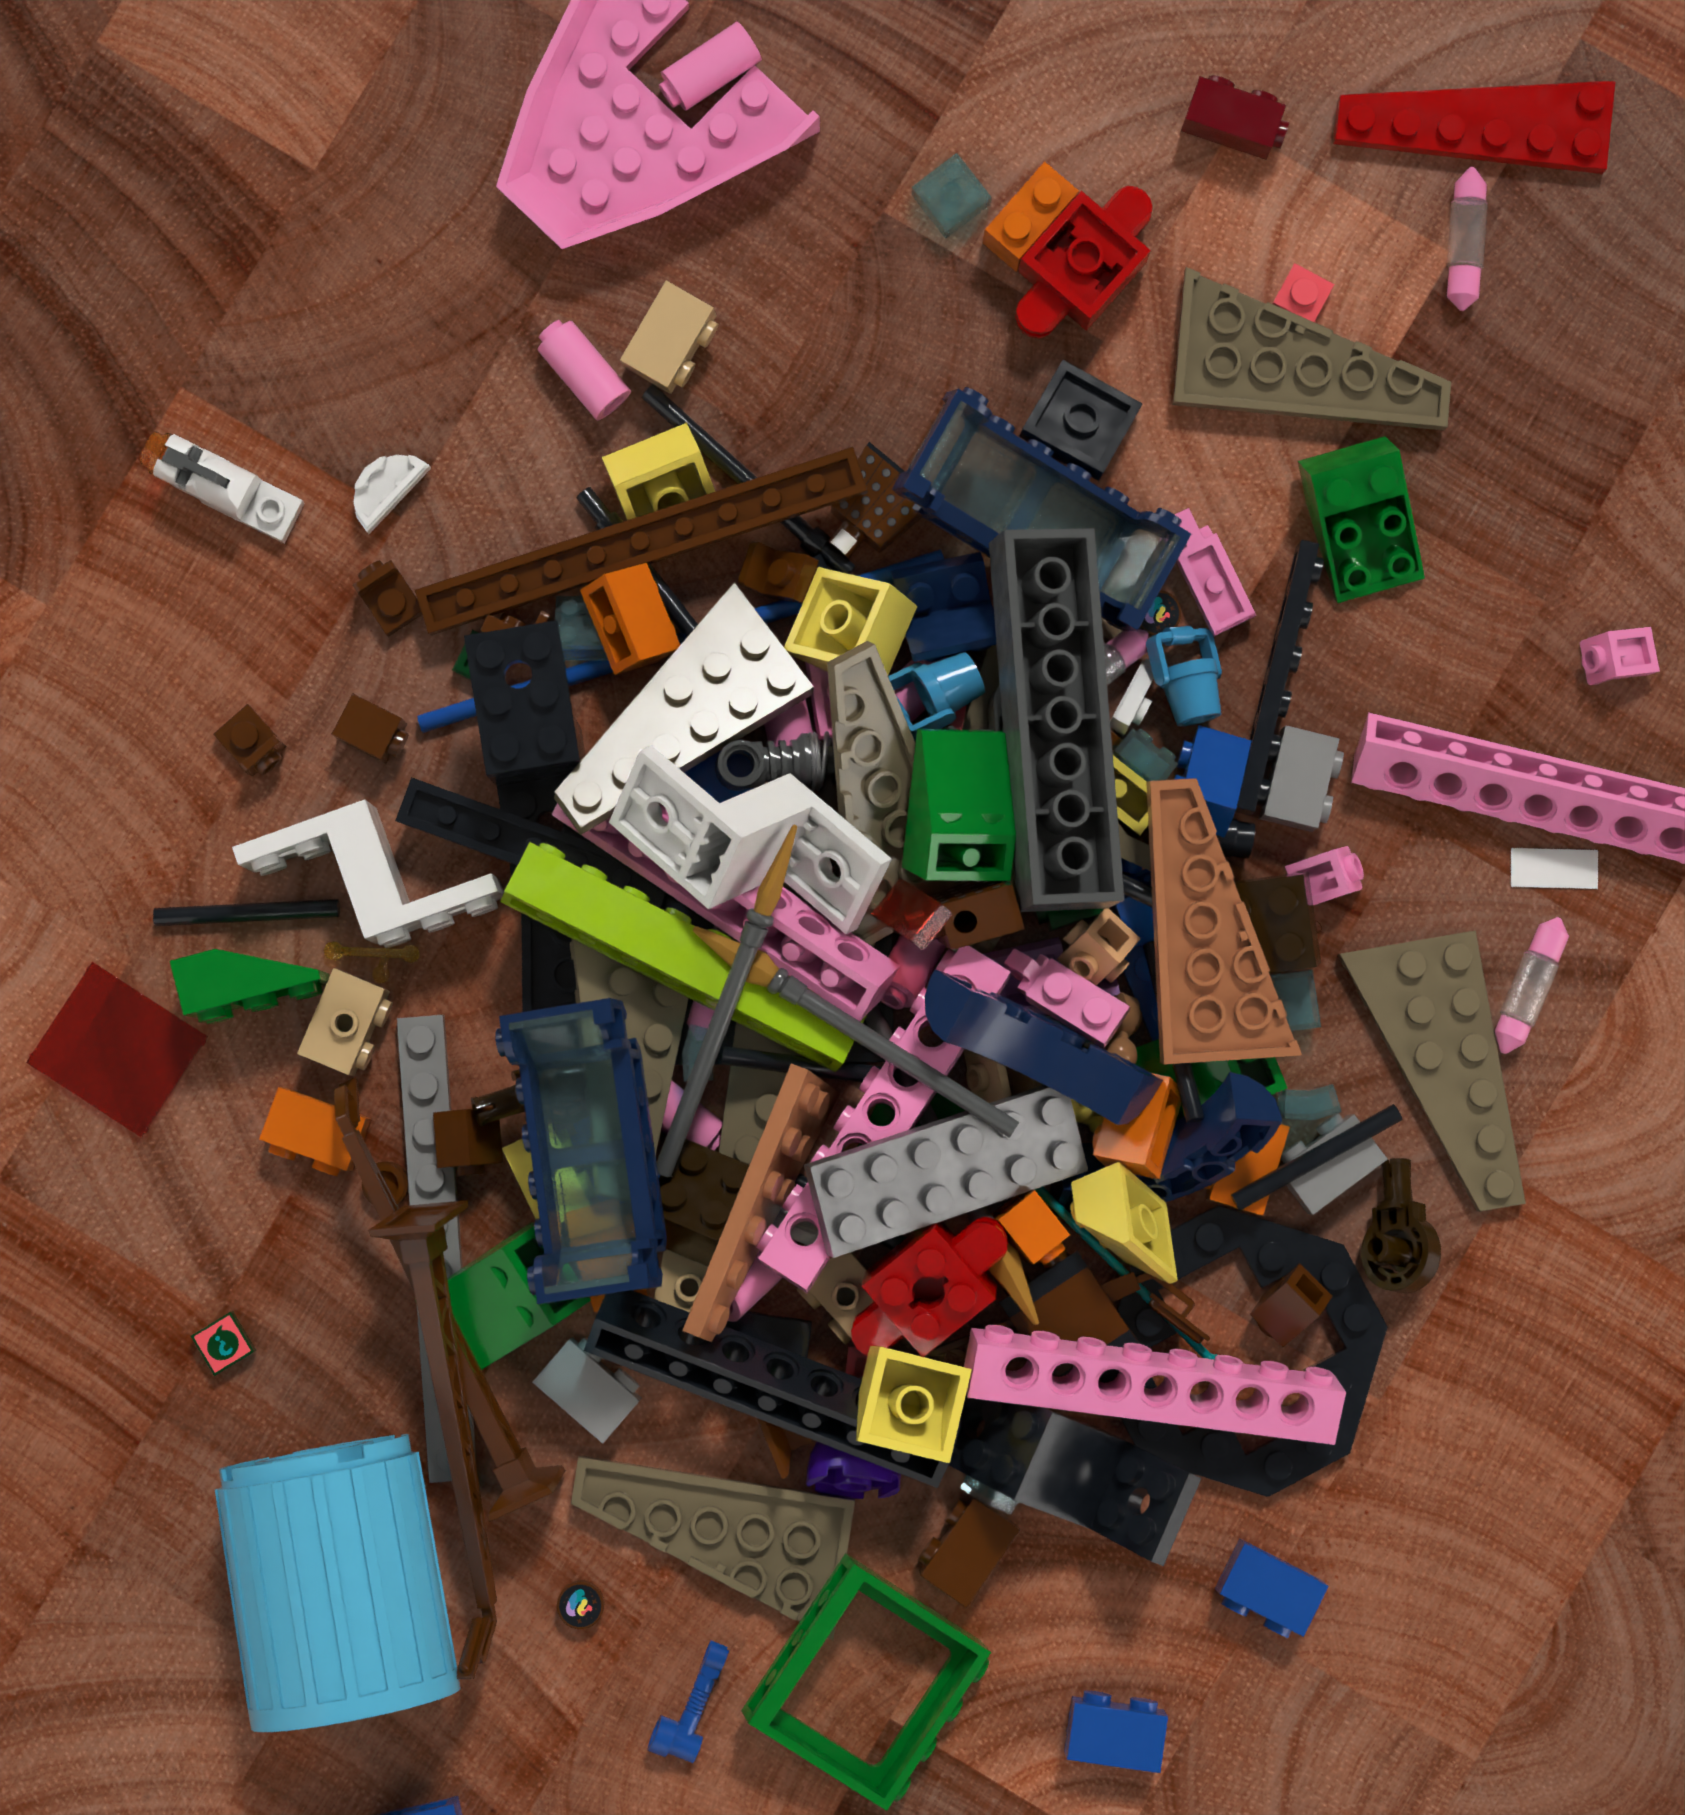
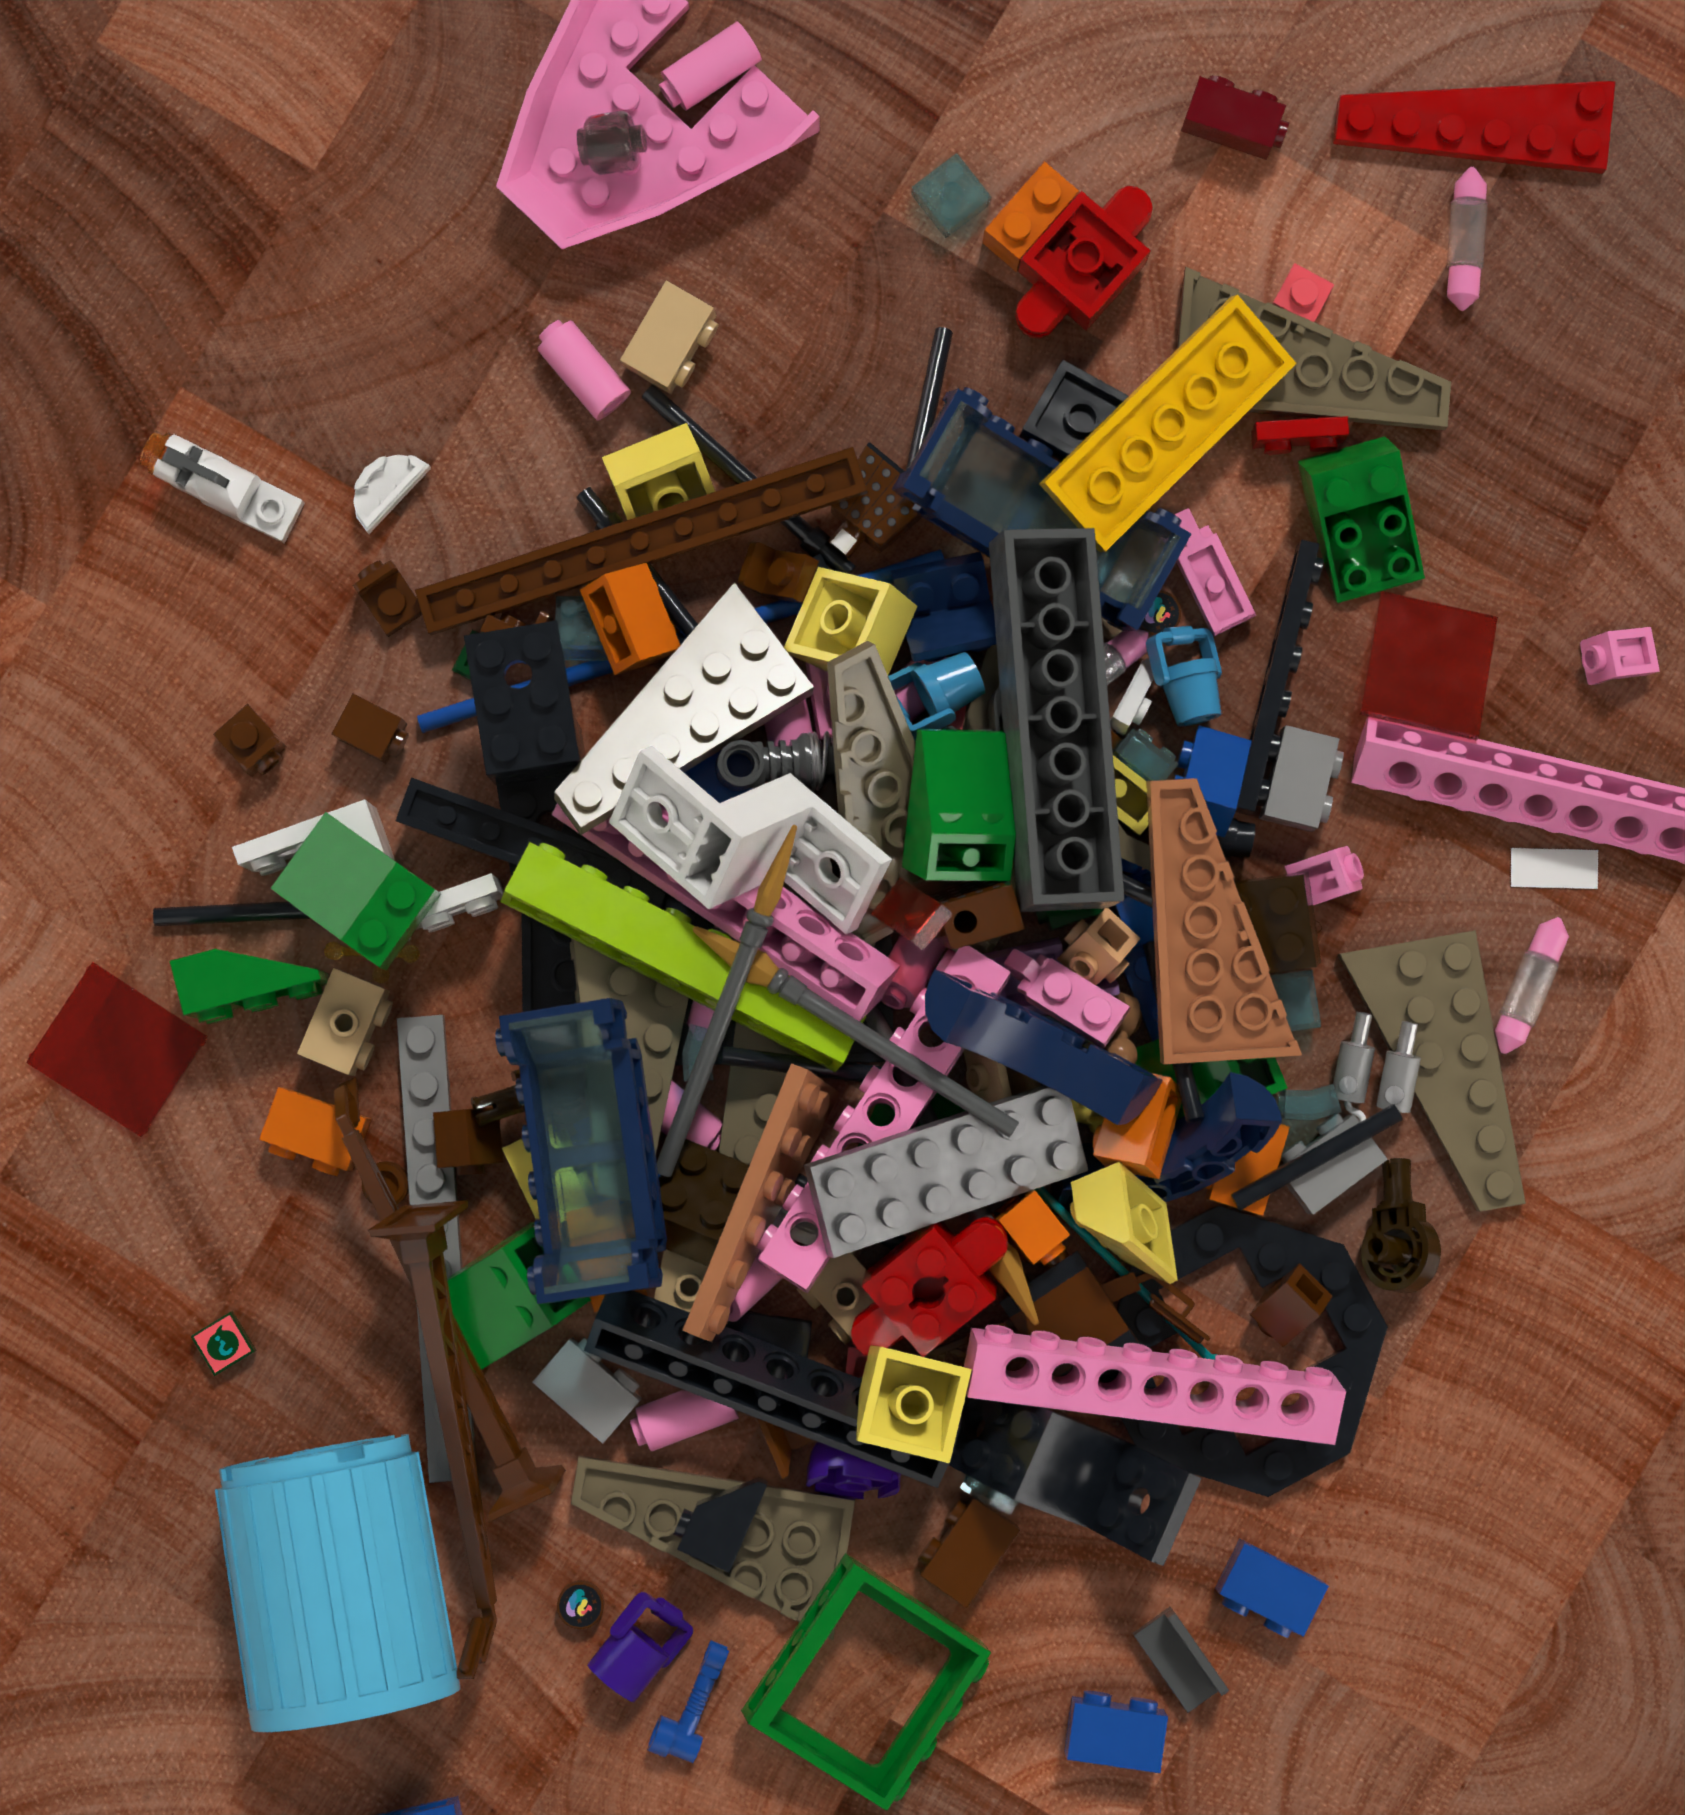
(355, 891): none -> green slope
(611, 142): none -> clear smoke head
(633, 1658): none -> dark purple piece
(677, 1419): none -> bright pink brick
(720, 1524): none -> black slope
(931, 388): none -> black bar
(1168, 423): none -> yellow plate
(1179, 1660): none -> dark grey panel
(1281, 435): none -> red plate
(1355, 1066): none -> light grey piece
(1429, 665): none -> clear red piece

